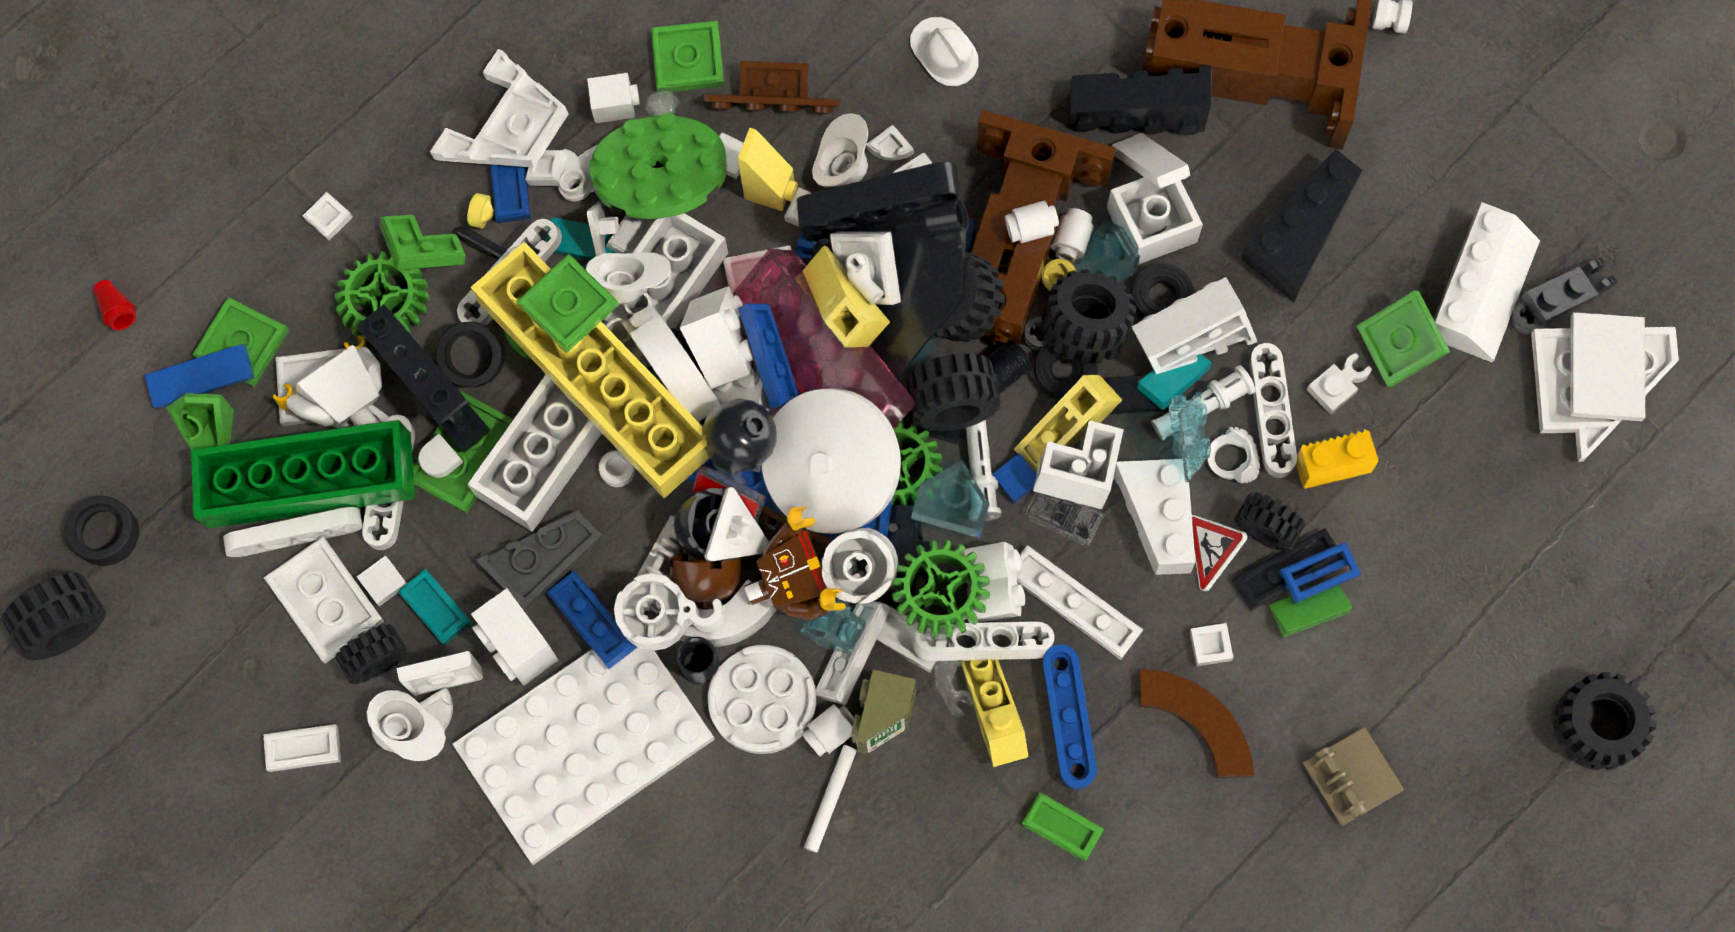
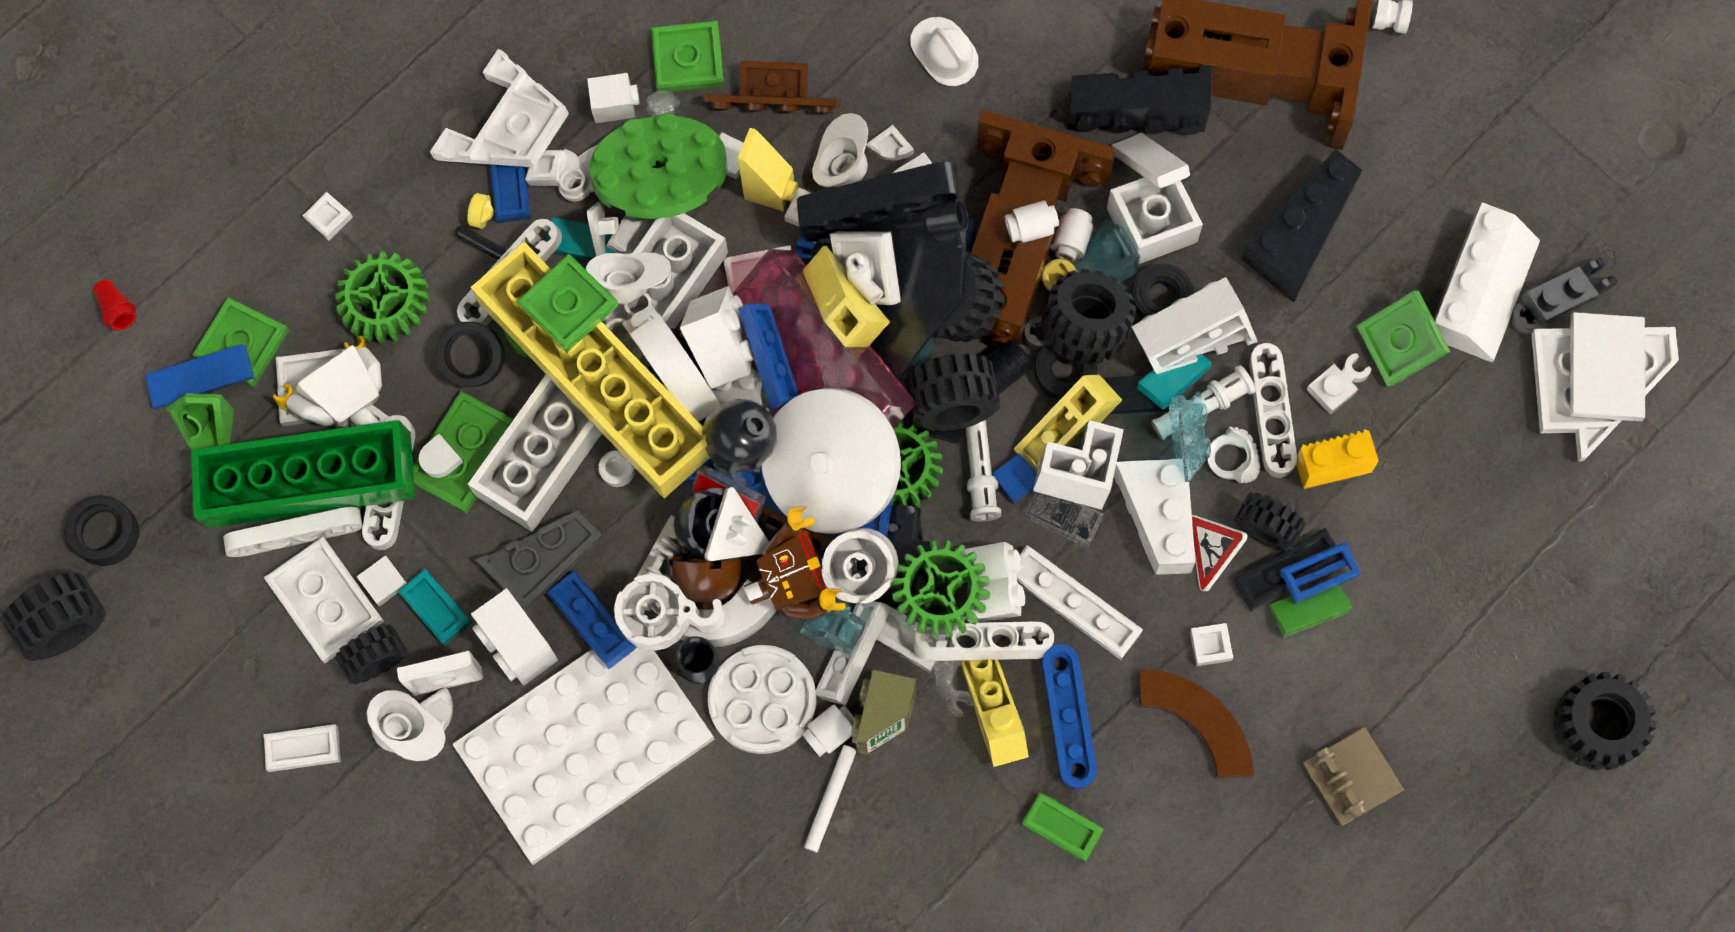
(414, 250): bright green tile -> none
(423, 378): black fence -> none
(952, 501): clear light blue slope -> none

